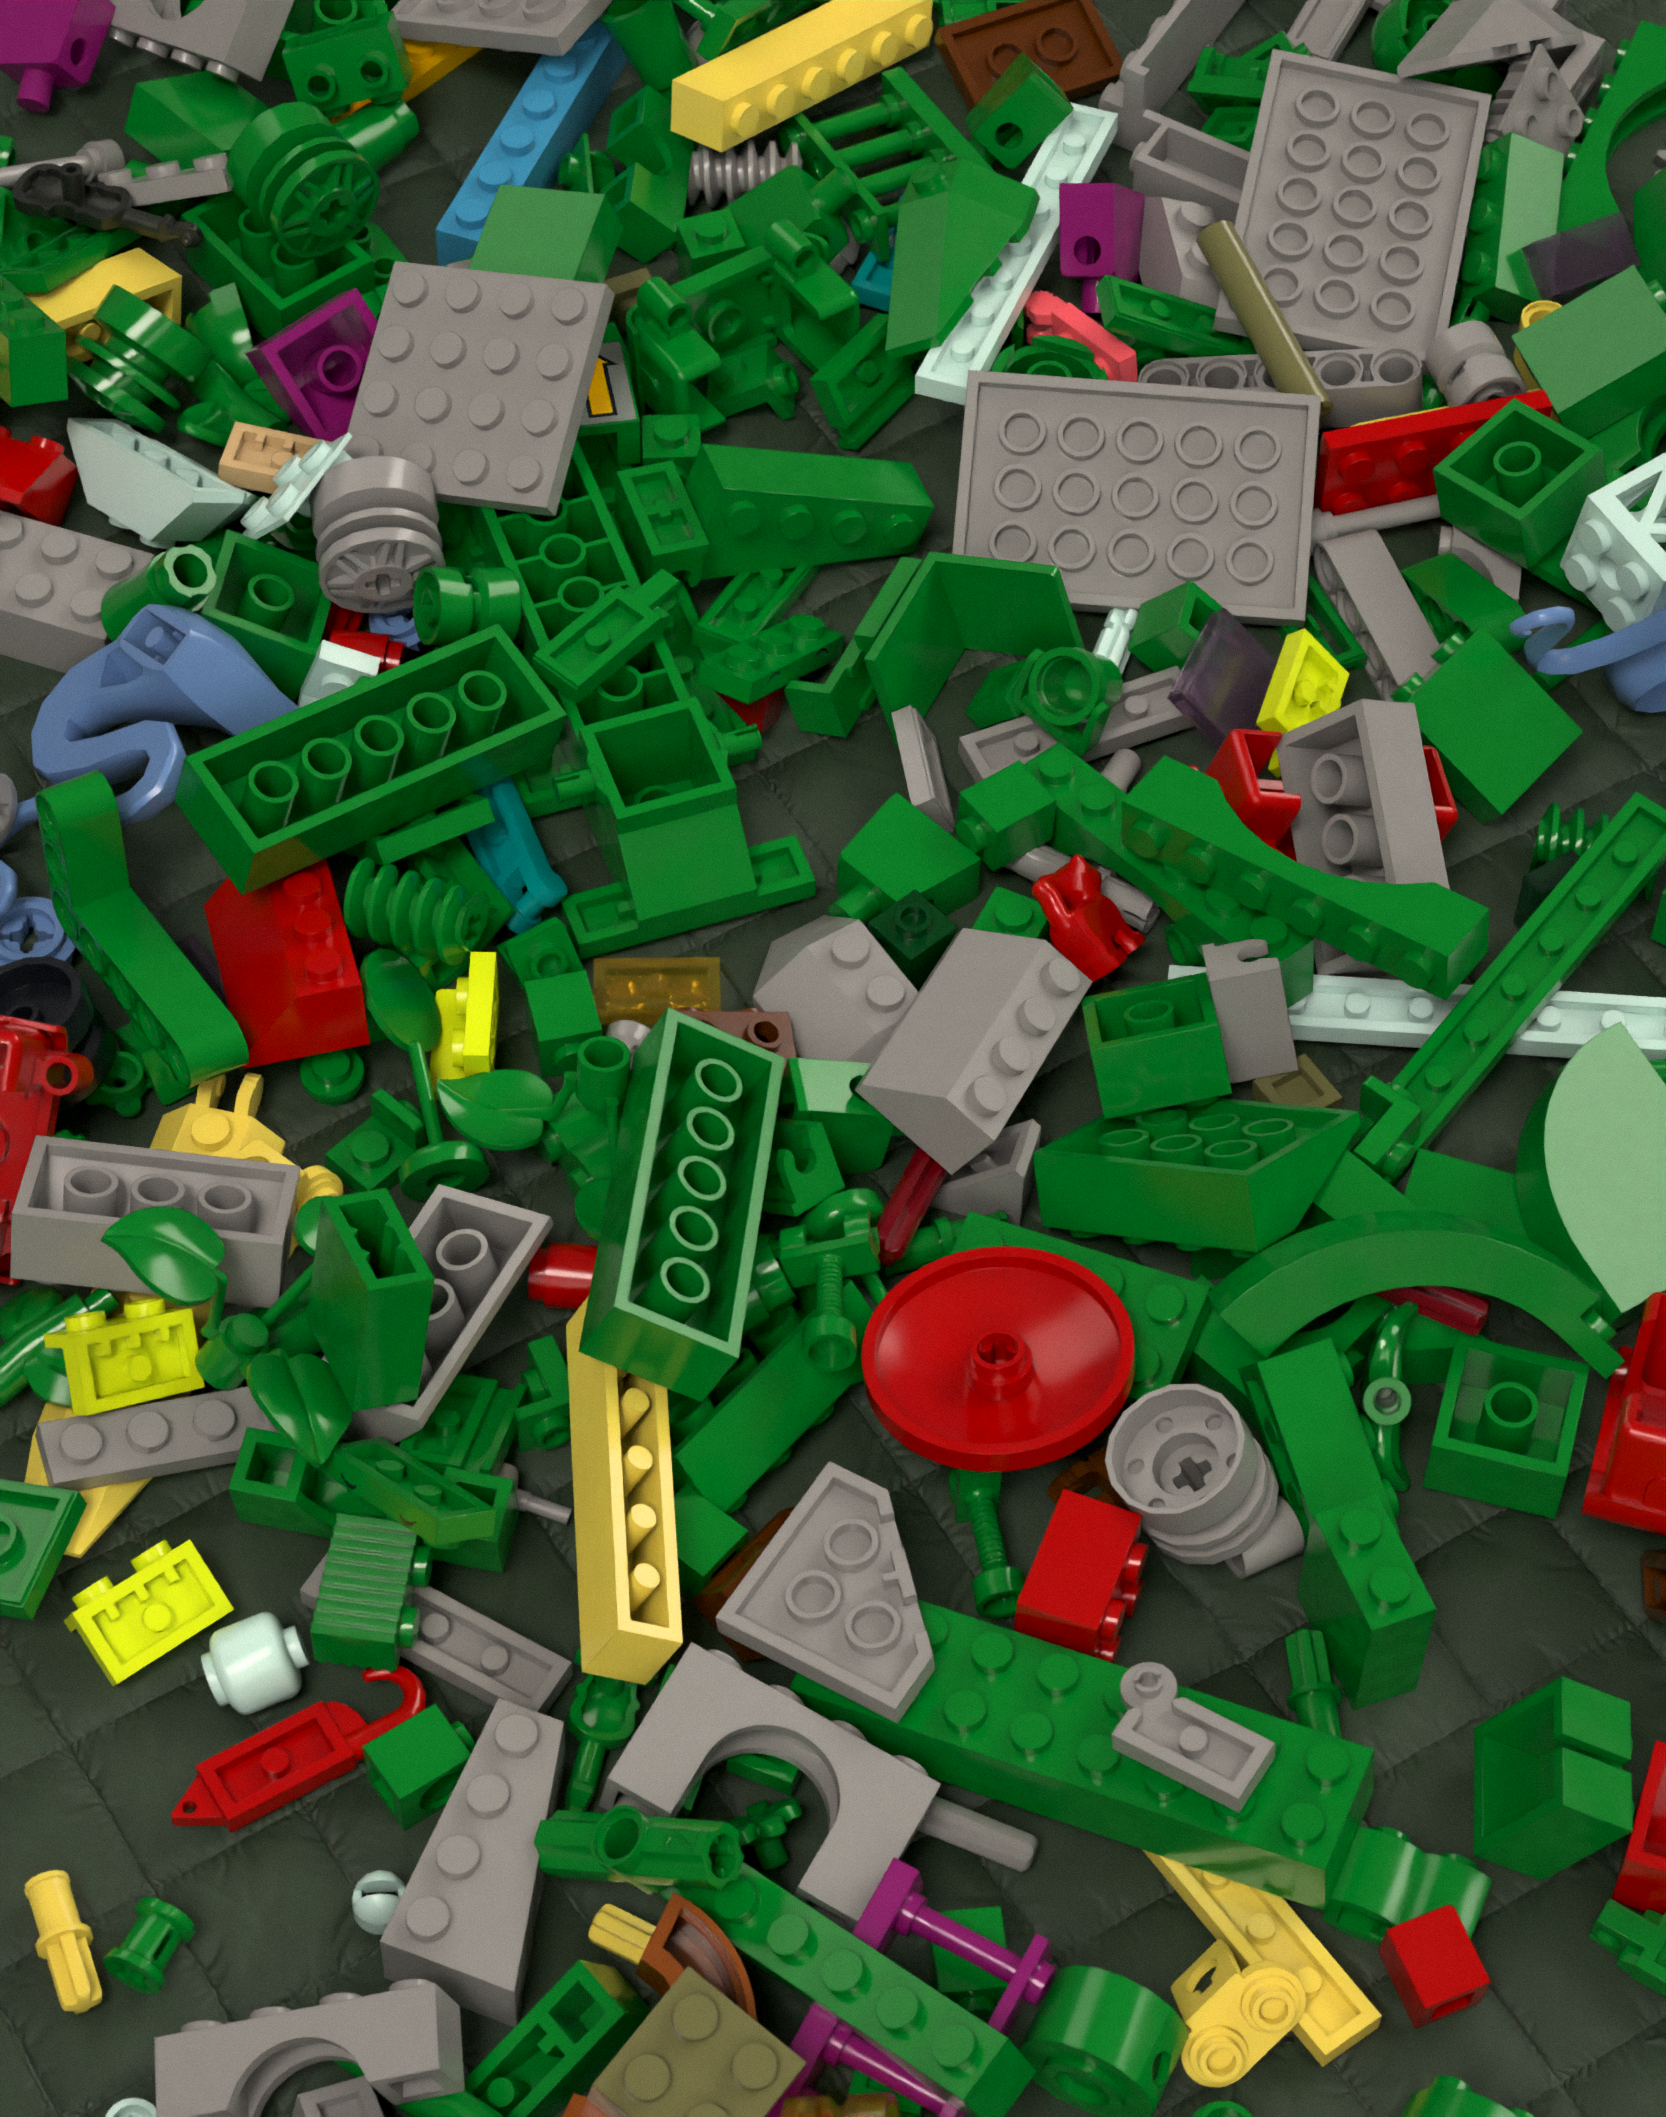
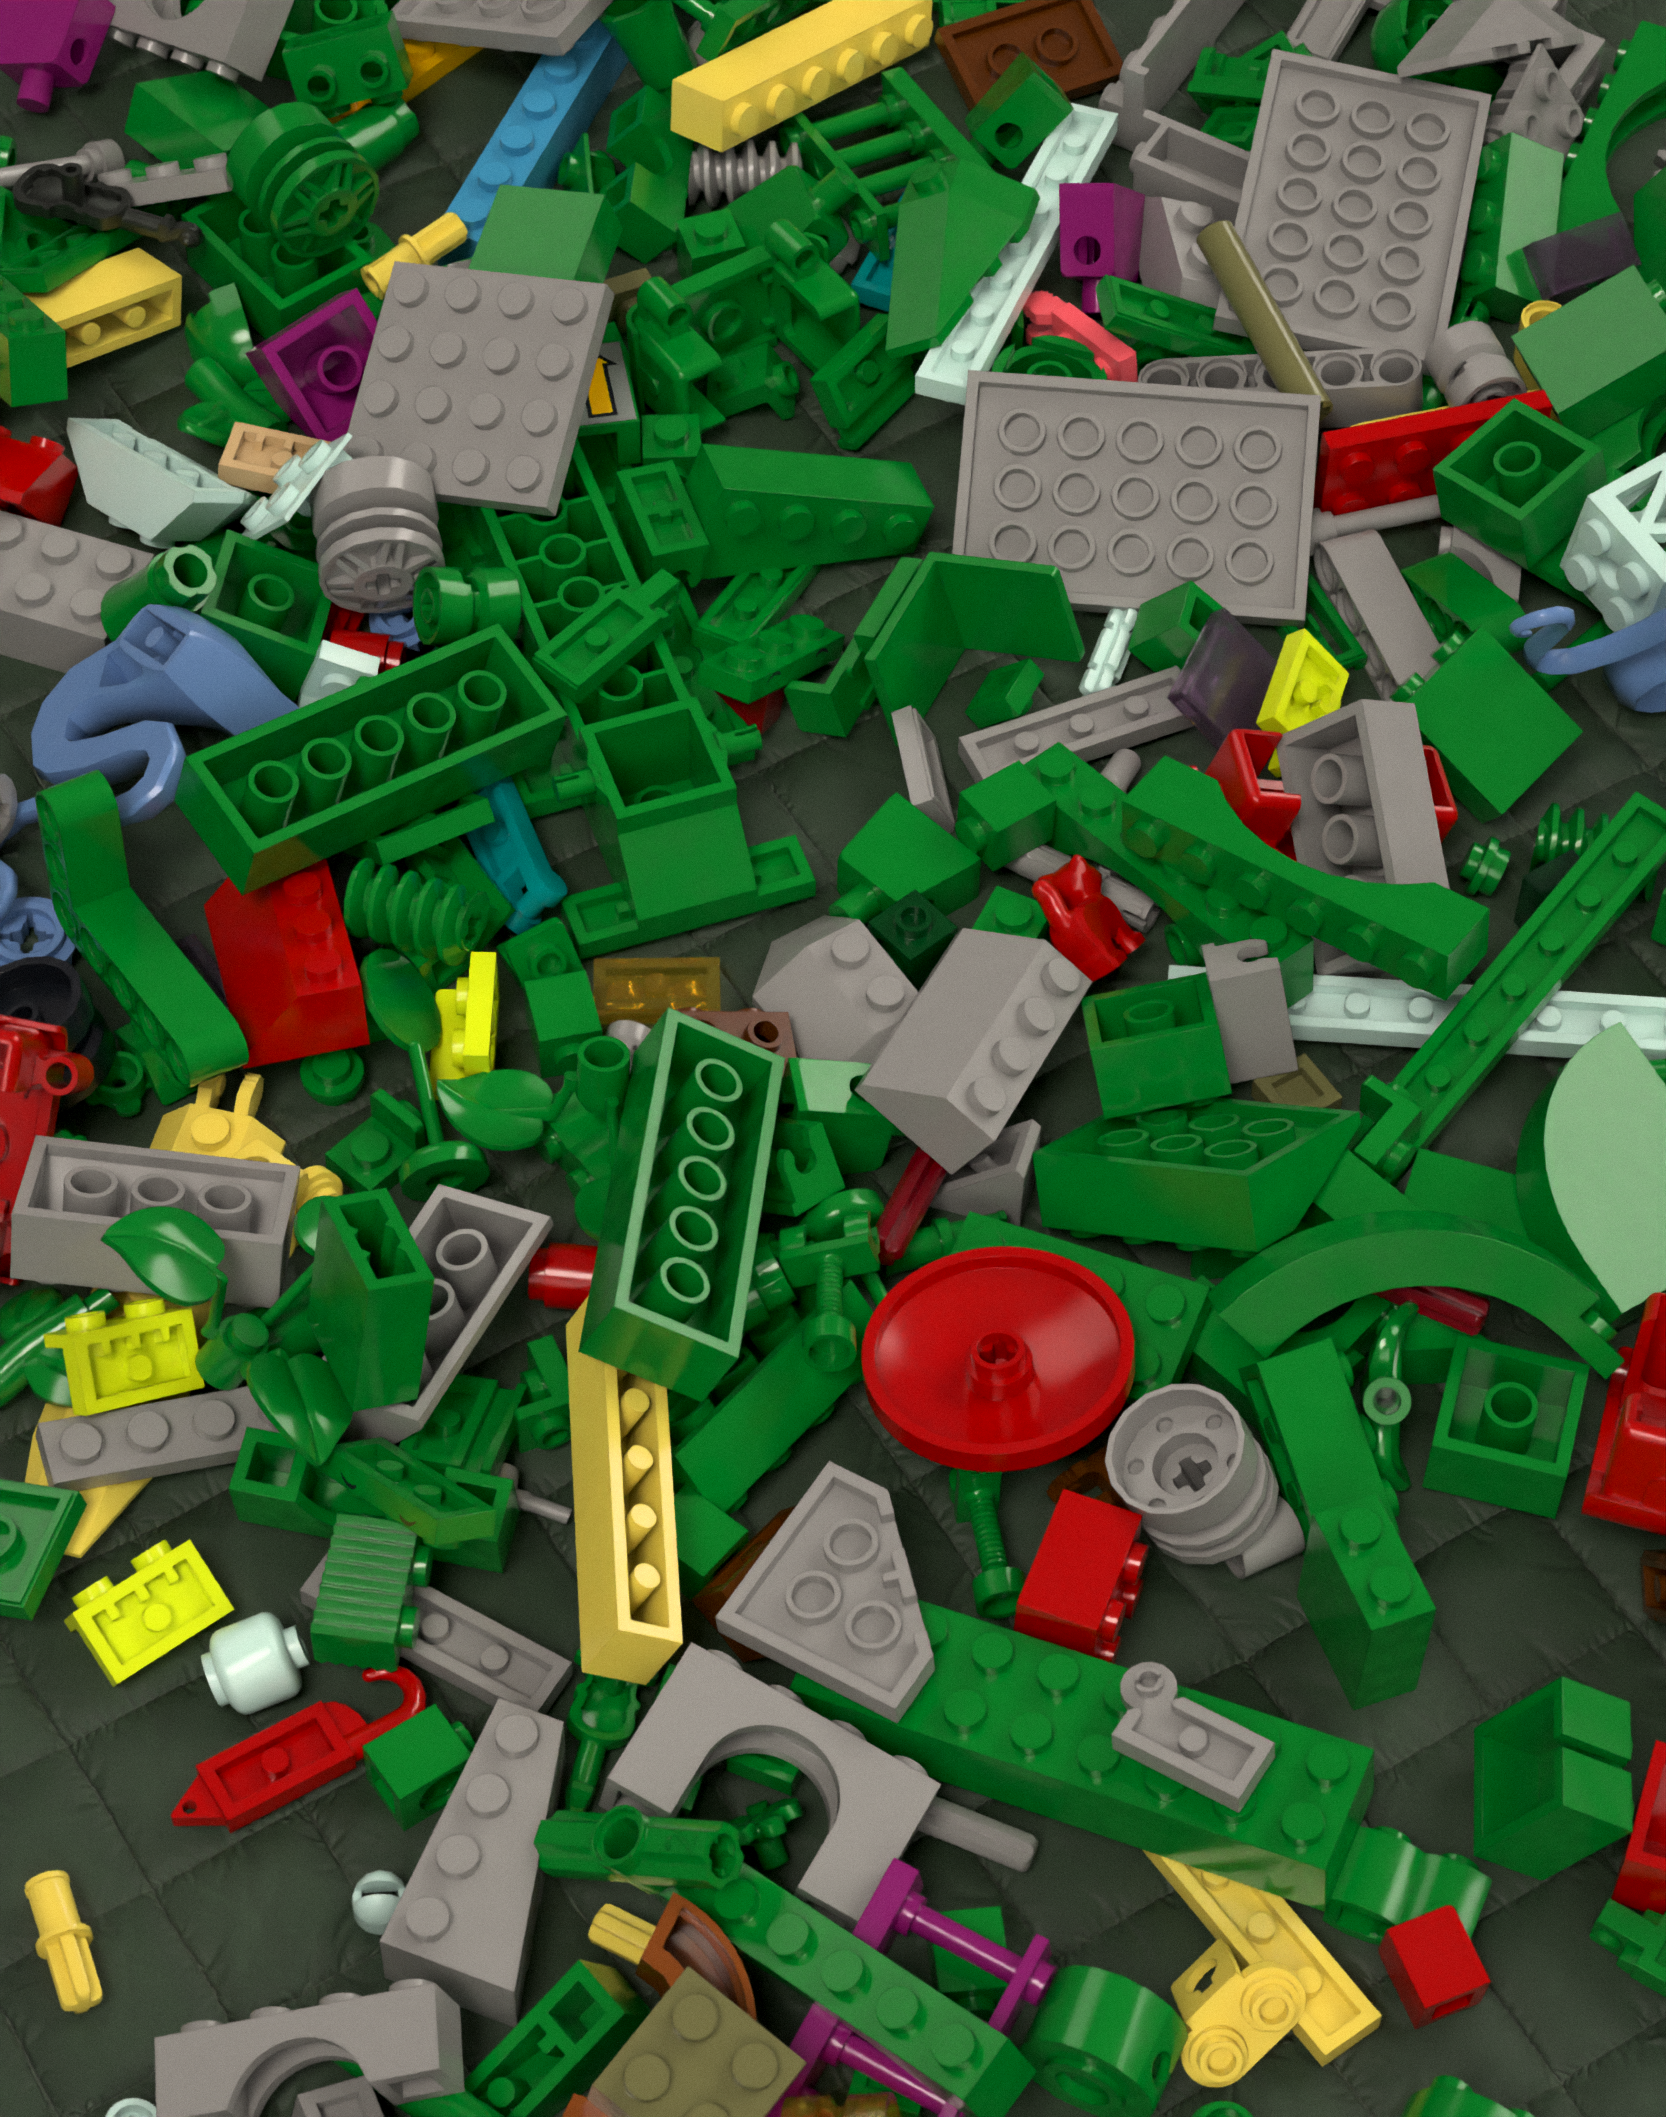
(136, 360): green wheel -> none
(149, 1945): green bush -> none
(422, 248): none -> light yellow axle
(1066, 690): green piece -> none
(1311, 1680): green axle -> none
(1484, 866): none -> green plate

